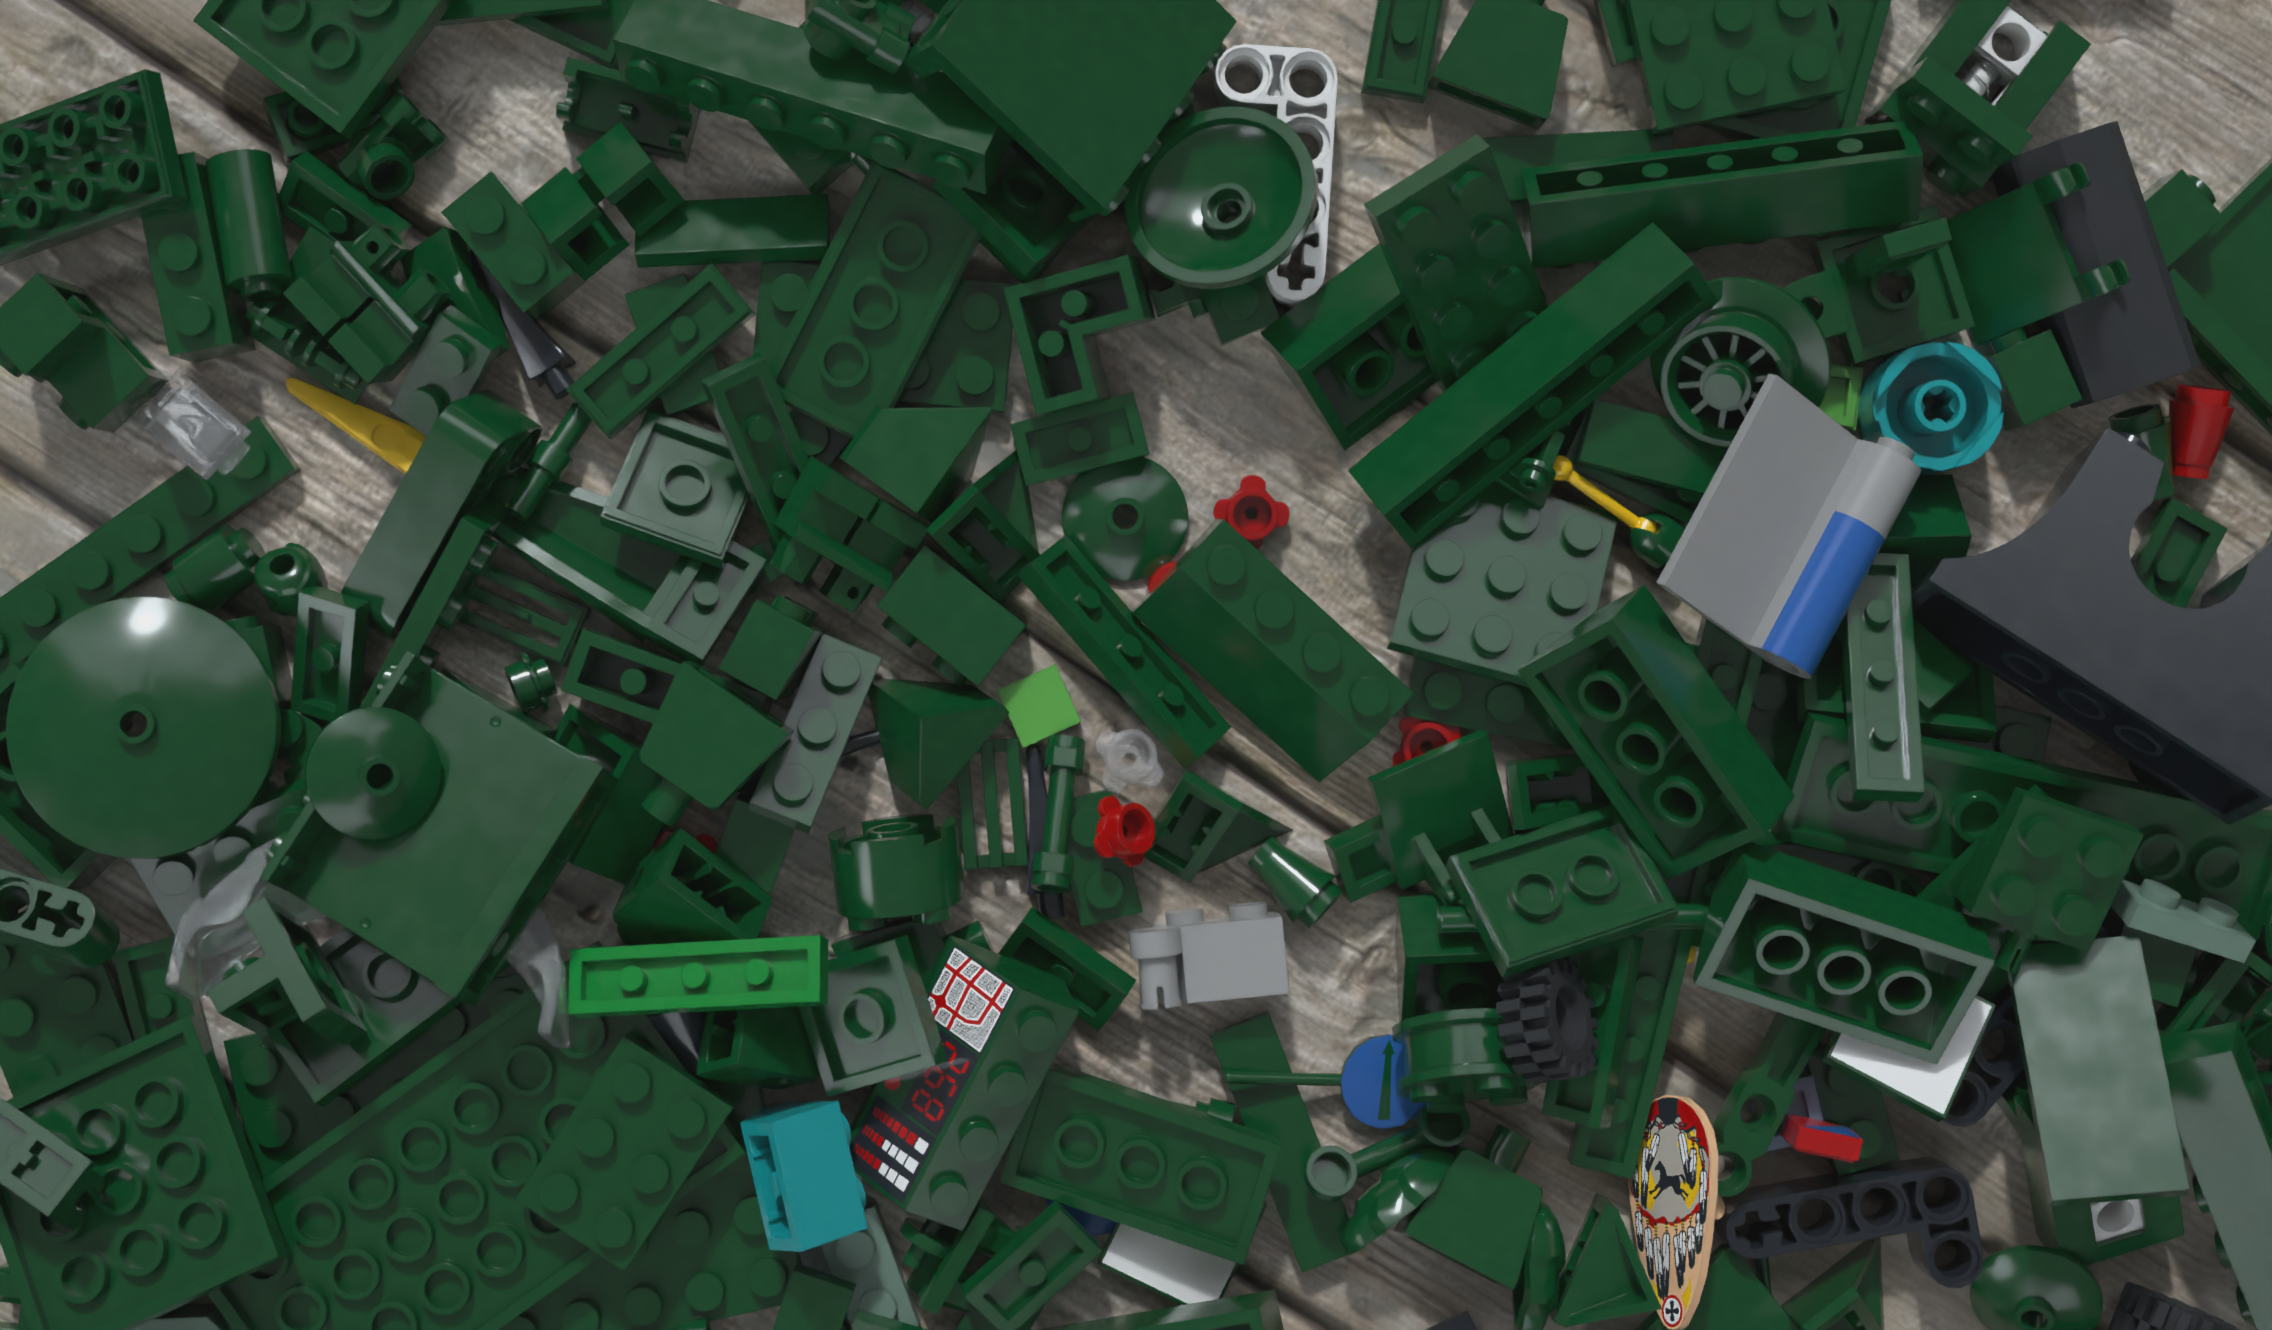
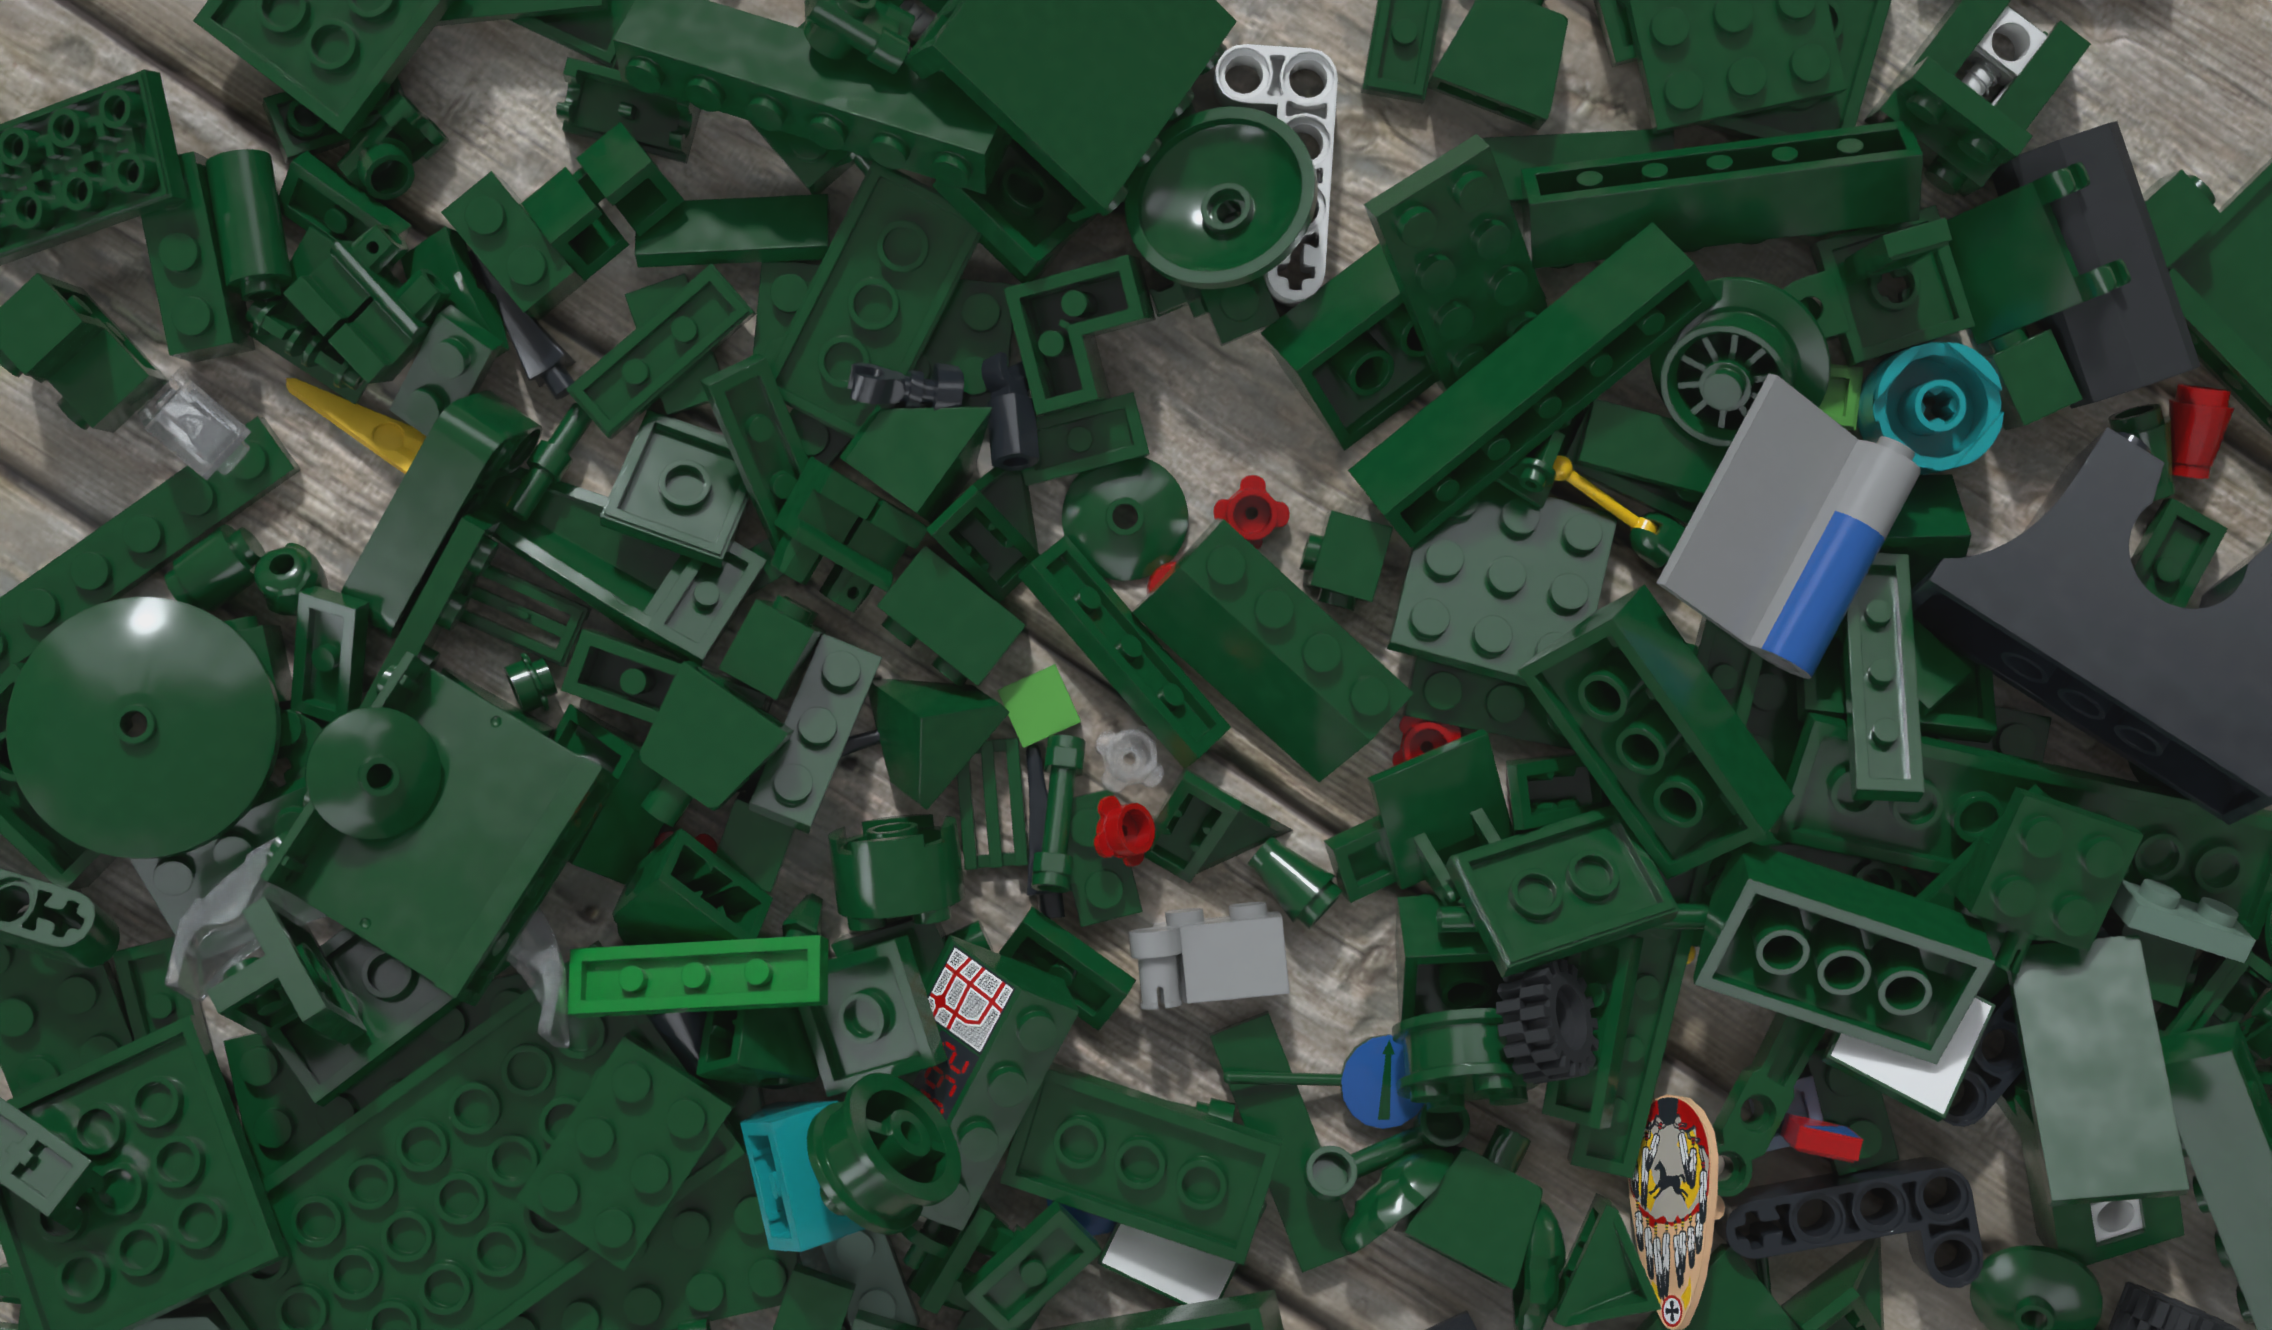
(805, 918): none -> dark green bar
(883, 1154): none -> dark green wheel
(884, 386): none -> black piece
(1013, 415): none -> black bar
(1345, 559): none -> dark green brick

